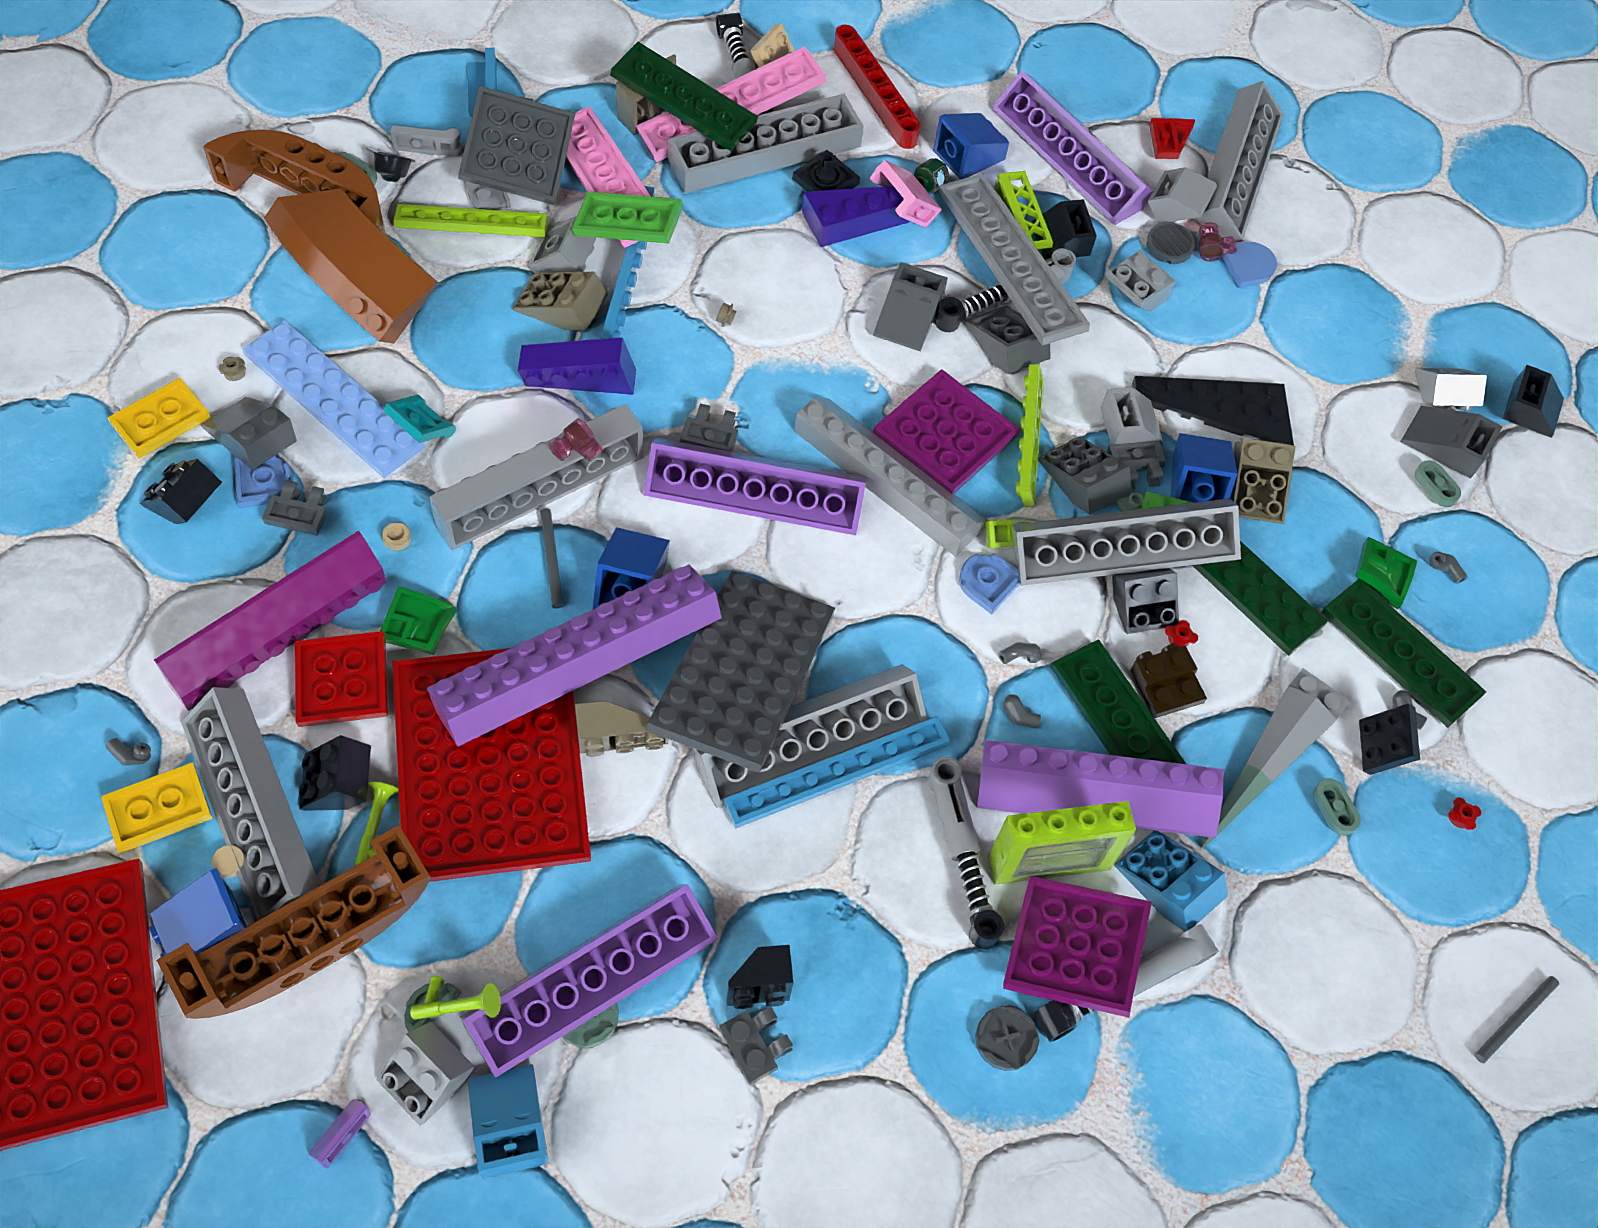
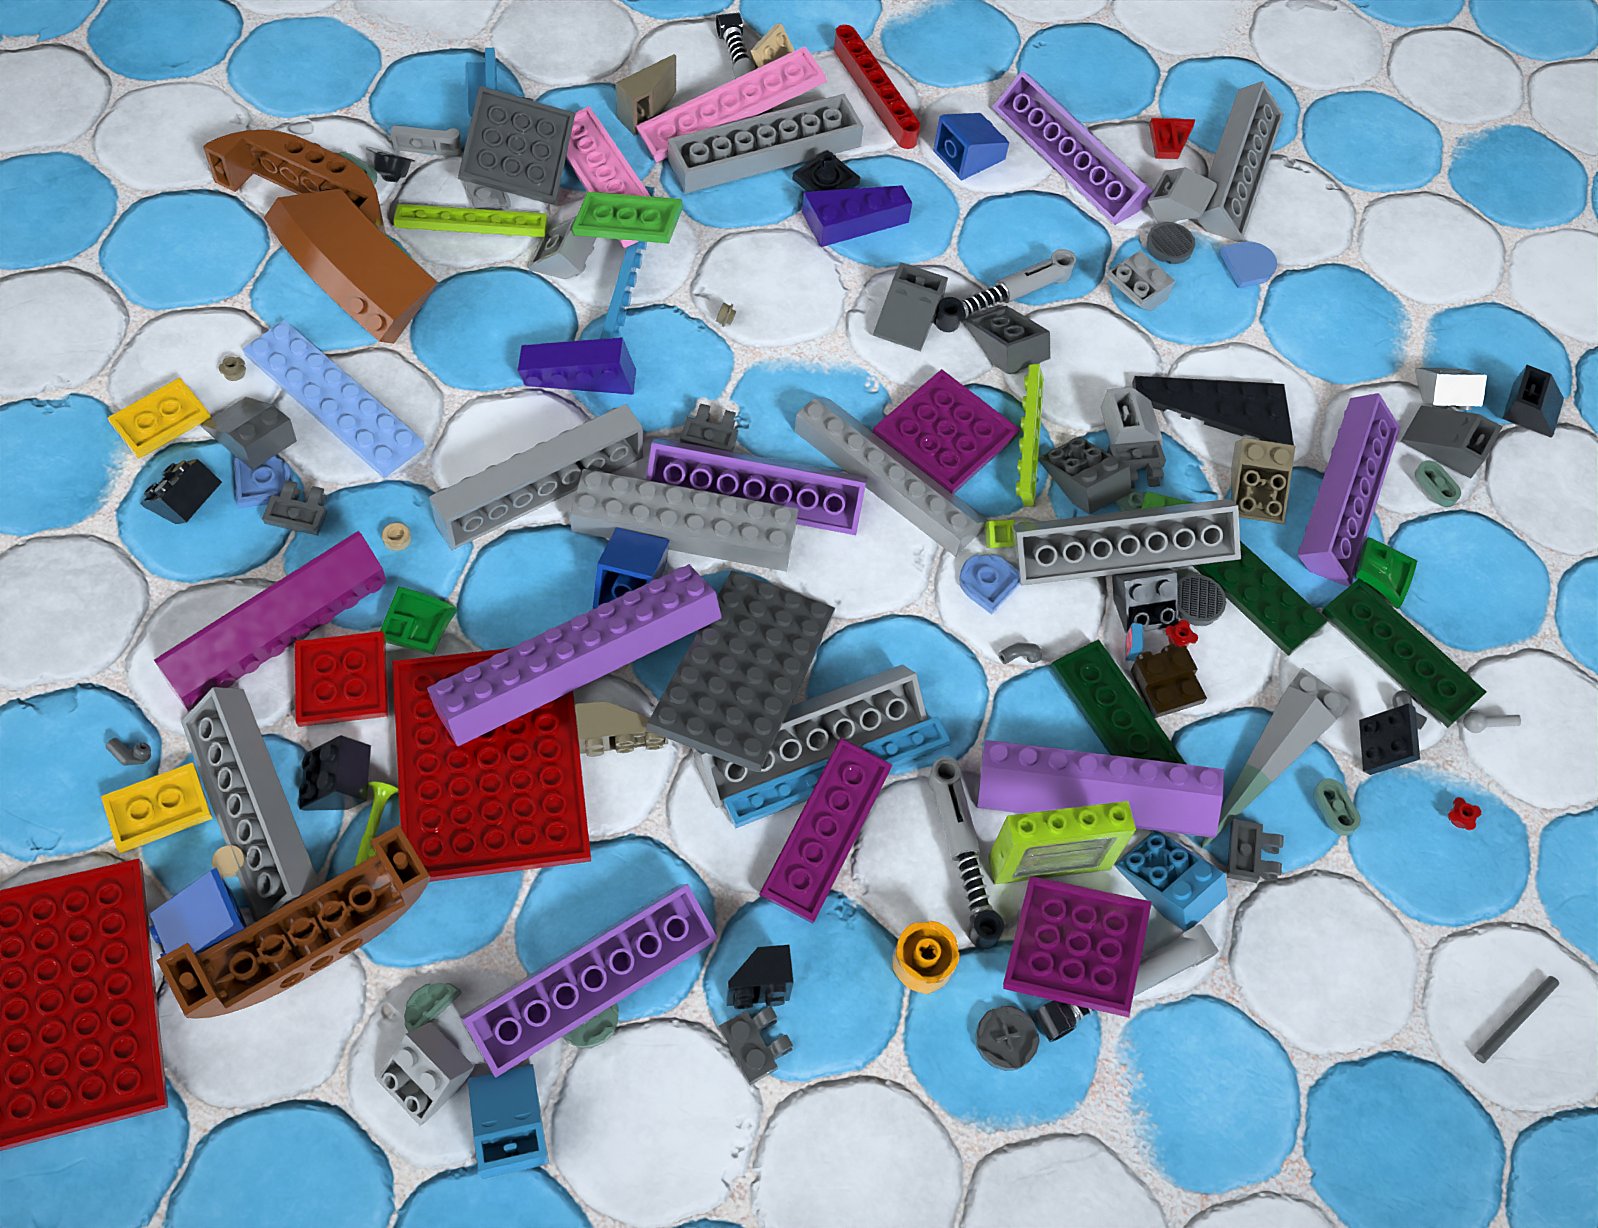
(340, 1133): medium lavender slope -> none
(419, 419): teal plate -> none
(488, 1001): lime piece -> none
(551, 558): dark grey bar -> none
(562, 299): dark tan slope -> none
(576, 437): clear pink piece -> none
(684, 96): dark green plate -> none
(689, 518): none -> light grey brick
(825, 830): none -> magenta tile
(917, 202): bright pink panel -> none
(921, 973): none -> light orange brick
(932, 174): dark green head -> none
(1010, 193): lime fence -> none
(1014, 260): light grey plate -> none
(1018, 714): dark grey arm -> none
(1069, 228): black slope -> none
(1134, 642): none -> dark azure tile
(1200, 600): none -> tile
(1202, 469): blue slope -> none
(1212, 245): clear pink piece -> none
(1245, 852): none -> dark grey plate
(1349, 490): none -> medium lavender slope
(1448, 564): dark grey arm -> none
(1477, 722): none -> light grey bar

